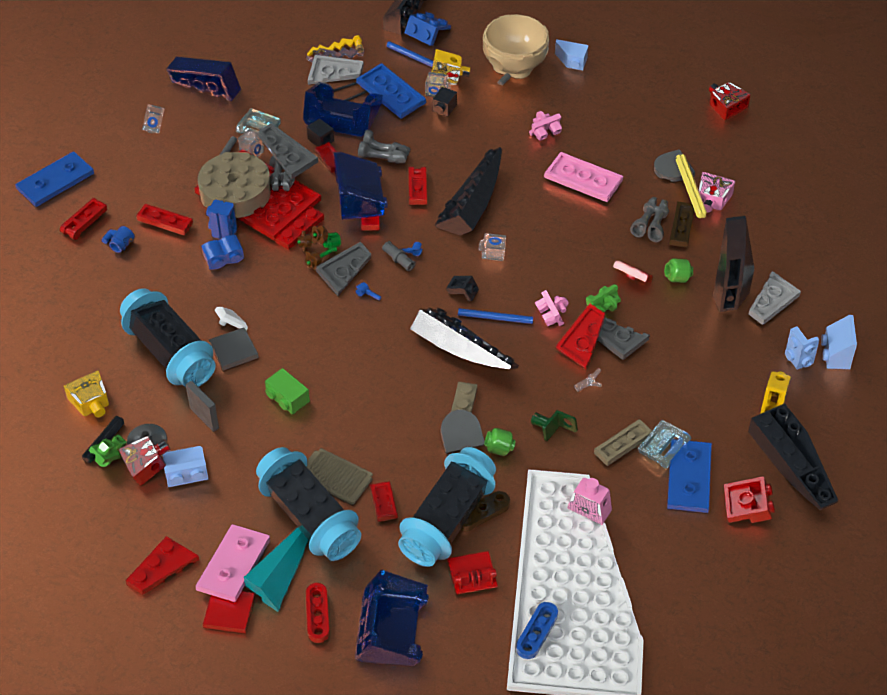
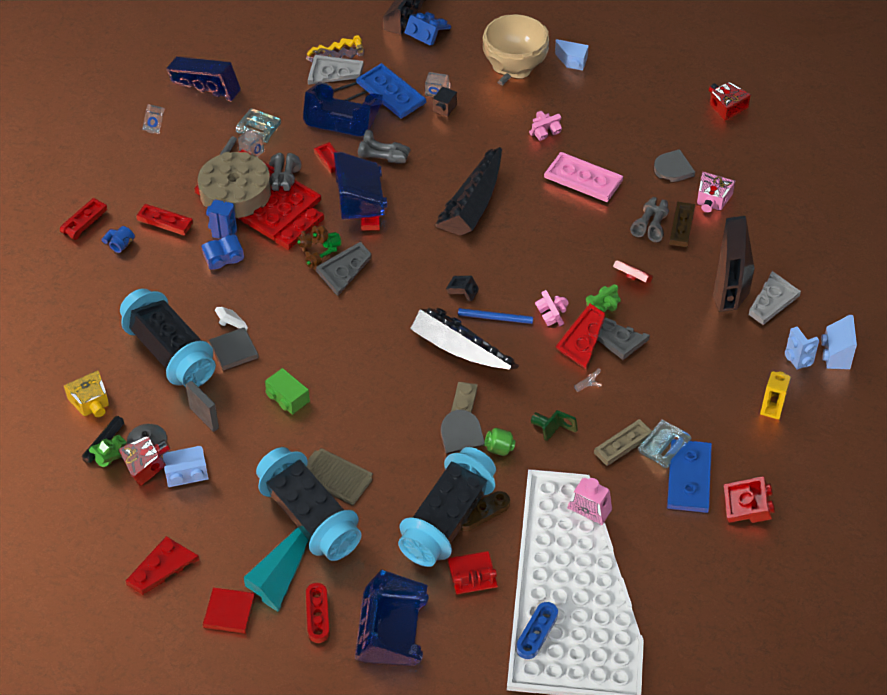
(54, 179): blue plate -> none
(231, 562): bright pink plate -> none
(287, 151): dark grey wing -> none
(320, 133): black brick -> none
(363, 288): blue hand -> none
(383, 501): red plate -> none
(398, 256): dark grey pin -> none
(411, 54): blue bar -> none
(415, 250): blue hand -> none
(417, 186): red plate -> none
(450, 65): torso -> none
(493, 247): clear brick -> none
(678, 270): bright green head -> none
(691, 186): light yellow axle -> none
(793, 454): black wedge -> none

